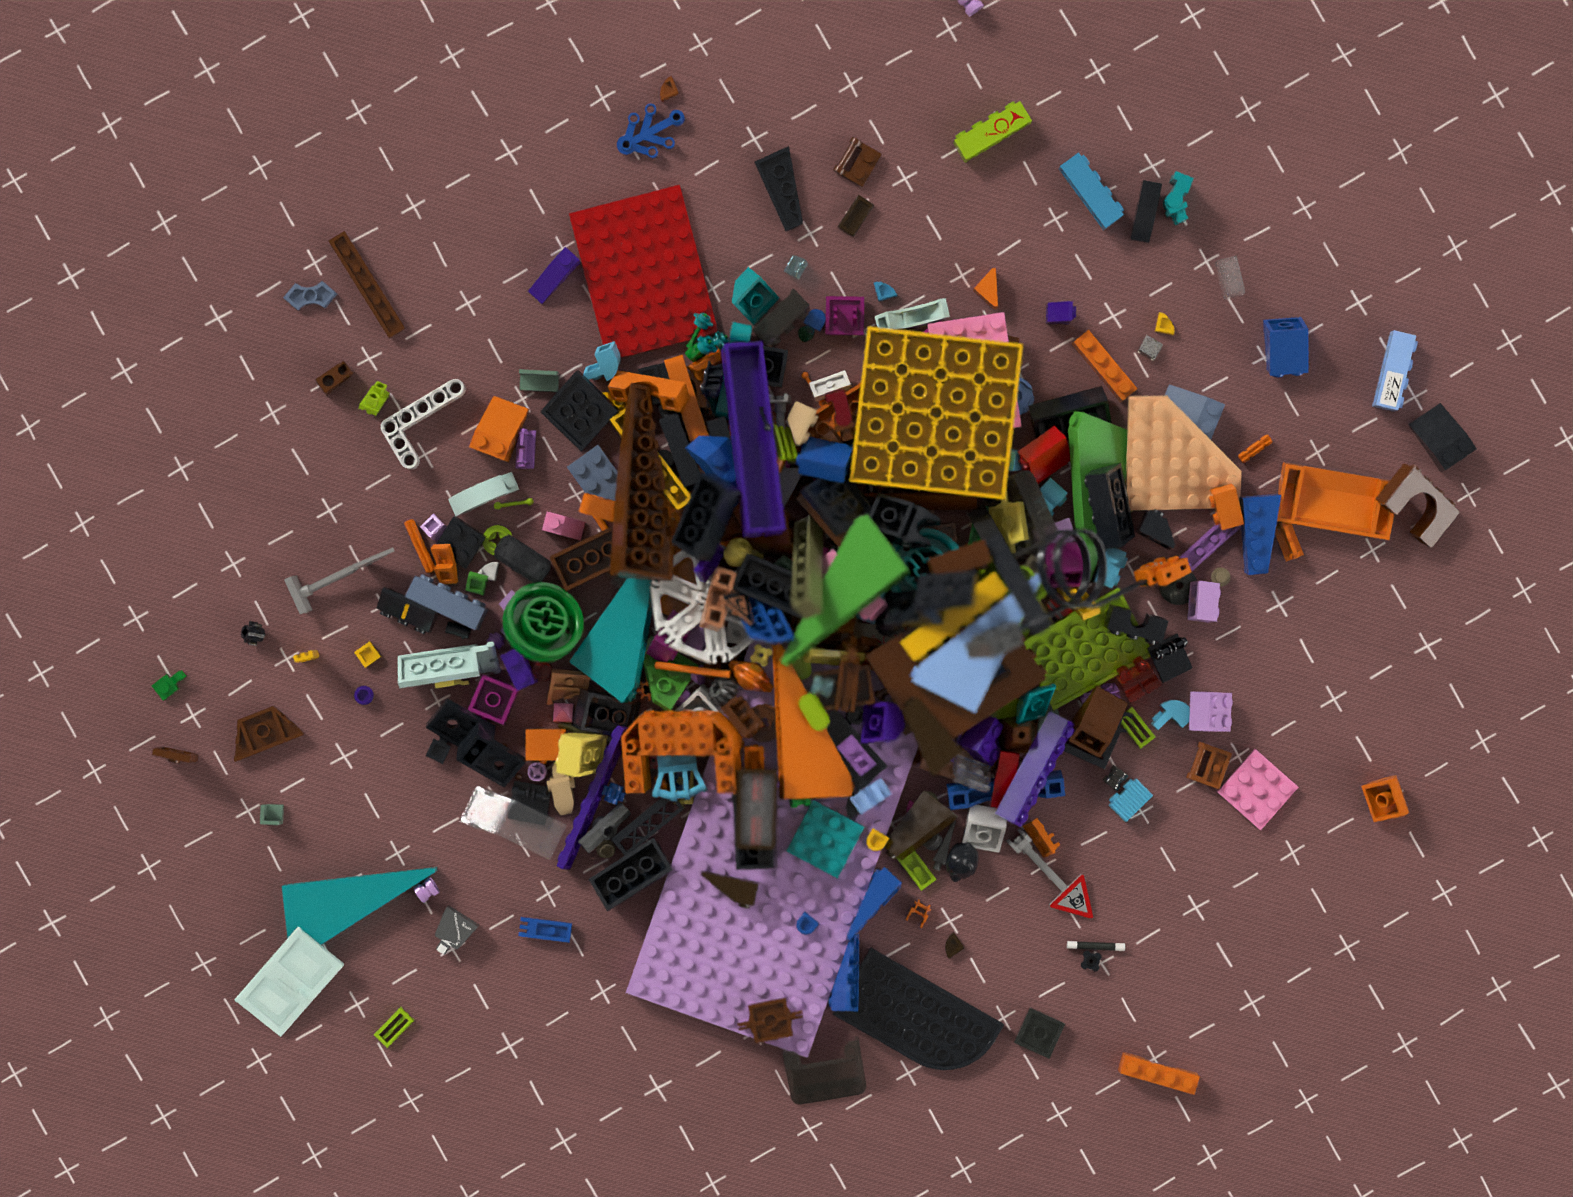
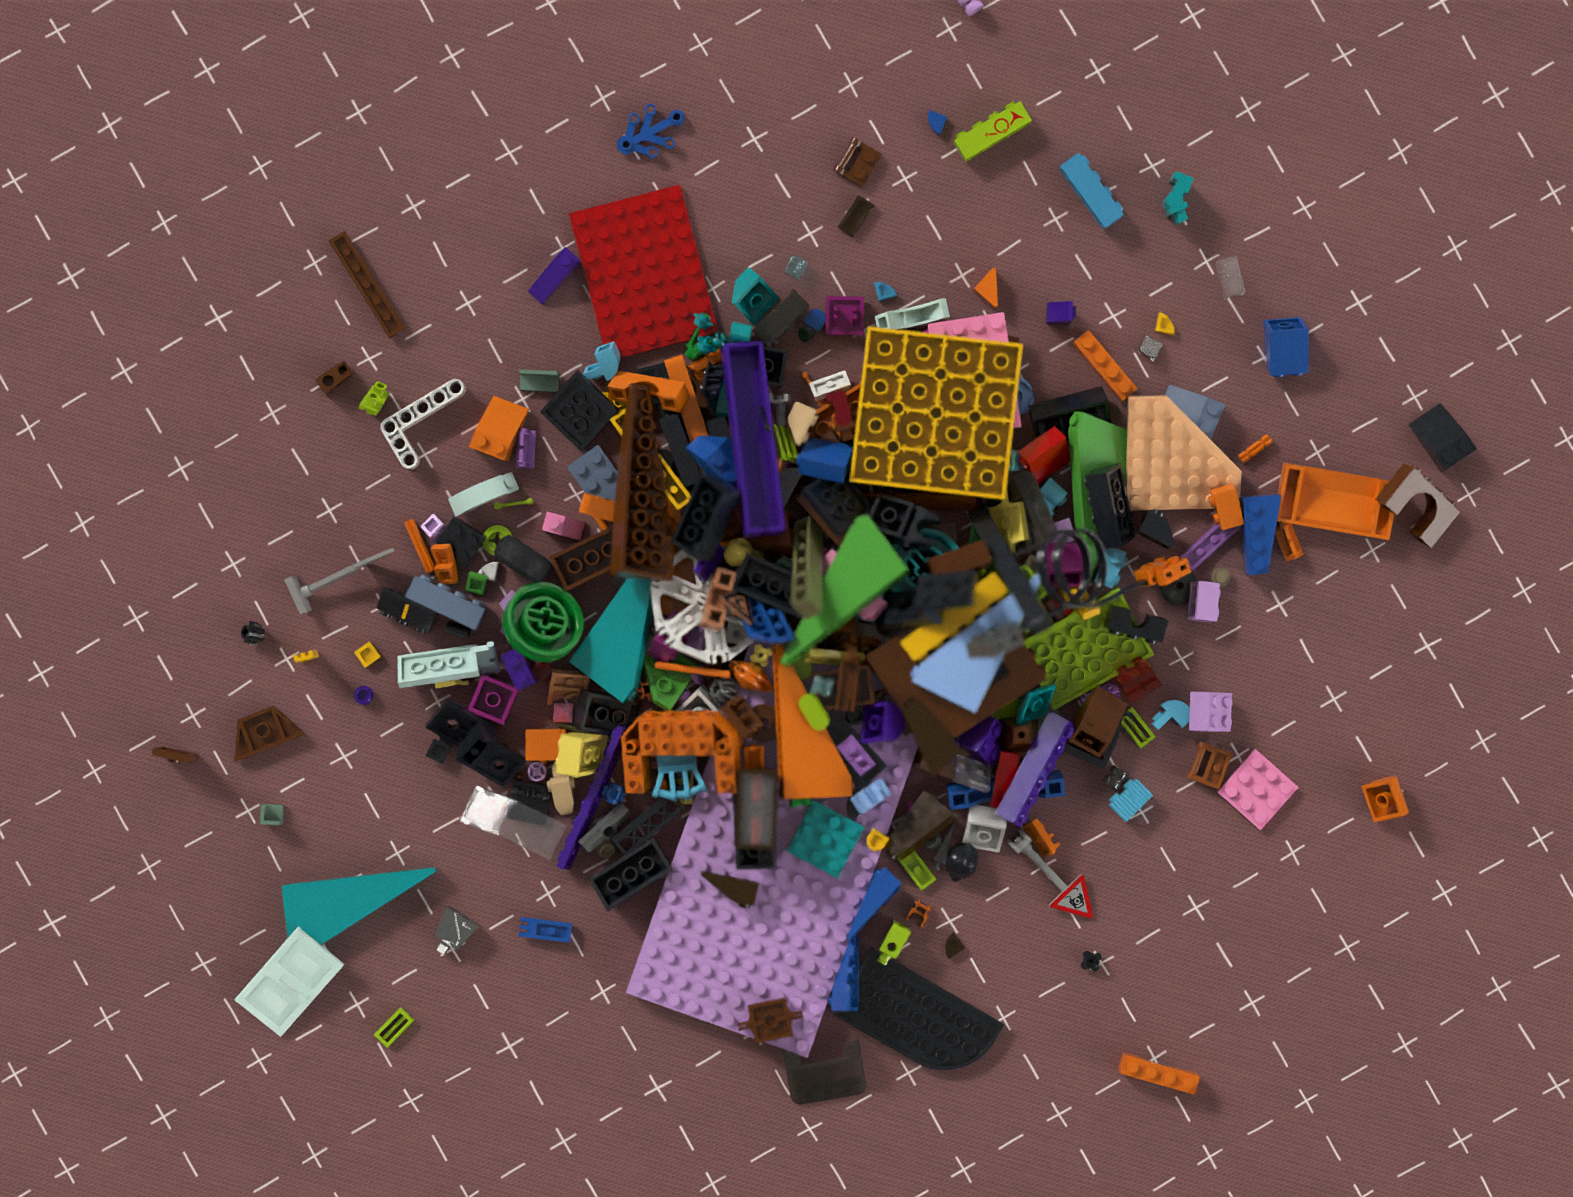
(167, 685): green plate -> none
(302, 296): sand blue tile -> none
(426, 889): lavender wheel -> none
(497, 639): medium lavender plate -> none
(668, 89): dark orange tile -> none
(780, 183): black wing -> none
(806, 924): blue tile -> none
(897, 934): none -> lime torso
(936, 121): none -> blue tile
(1039, 1033): pearl dark grey plate -> none
(1096, 946): pearl dark grey bar -> none
(1146, 211): black slope -> none
(1170, 657): black hinge -> none
(1394, 371): light blue brick -> none

